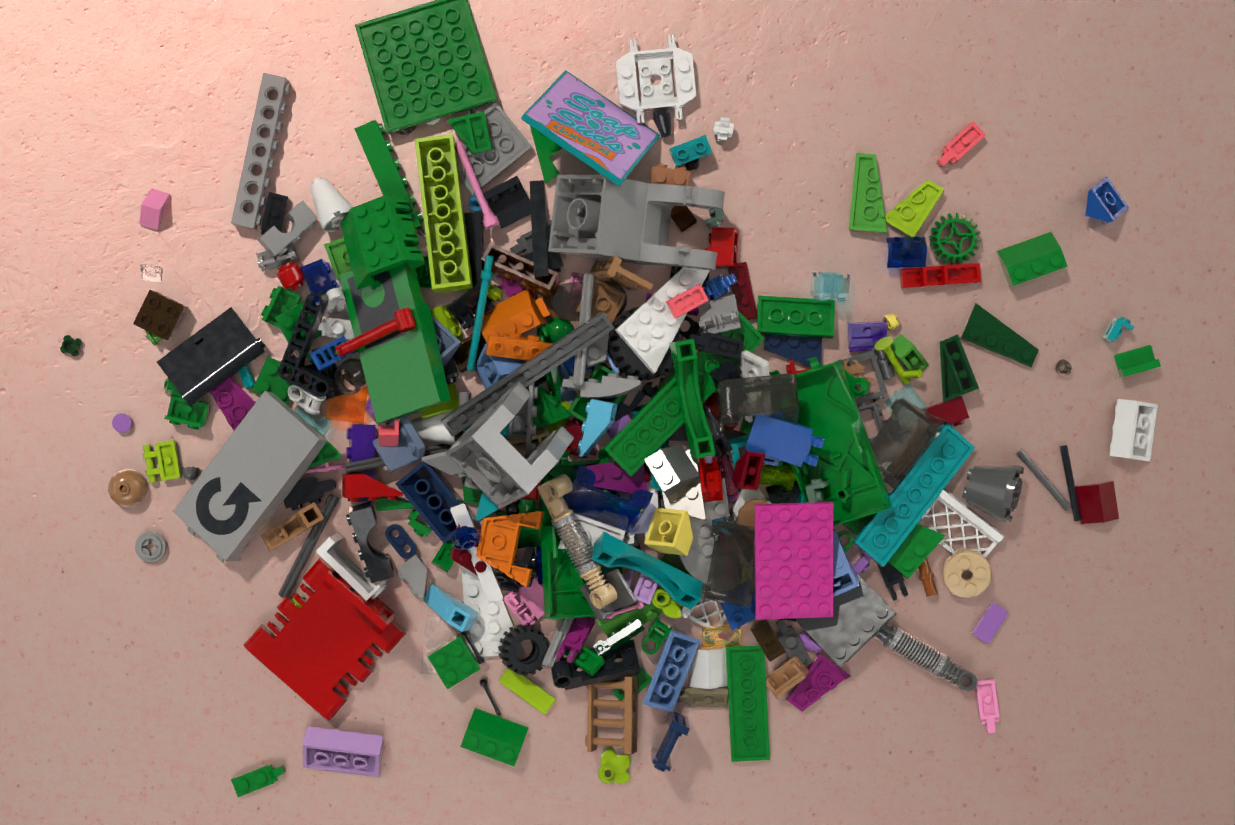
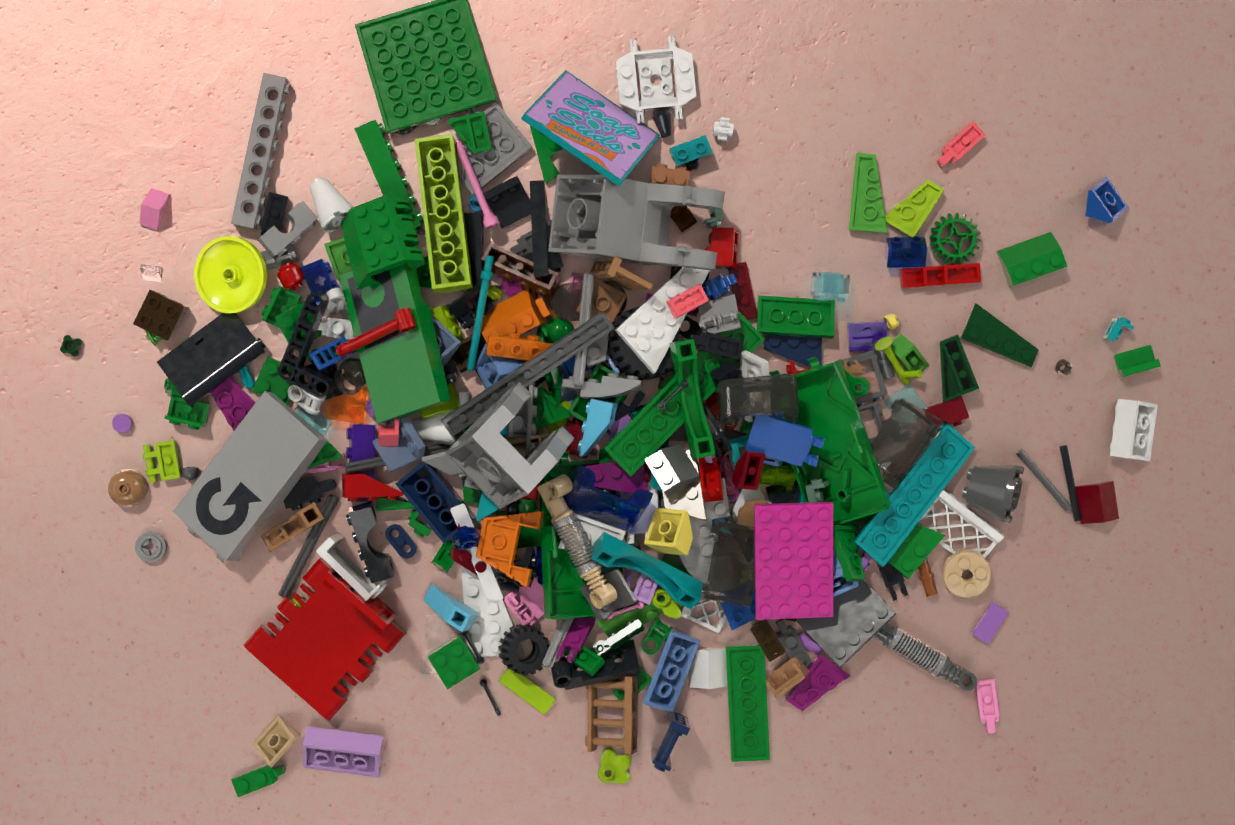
(230, 274): none -> neon yellow dish
(276, 740): none -> tan slope
(416, 574): light grey slope -> none
(494, 737): green slope -> none
(649, 390): dark grey hinge -> none
(662, 404): none -> black hinge
(704, 697): dark tan hinge -> none
(720, 637): clear yellow tile -> none
(847, 552): none -> green wing

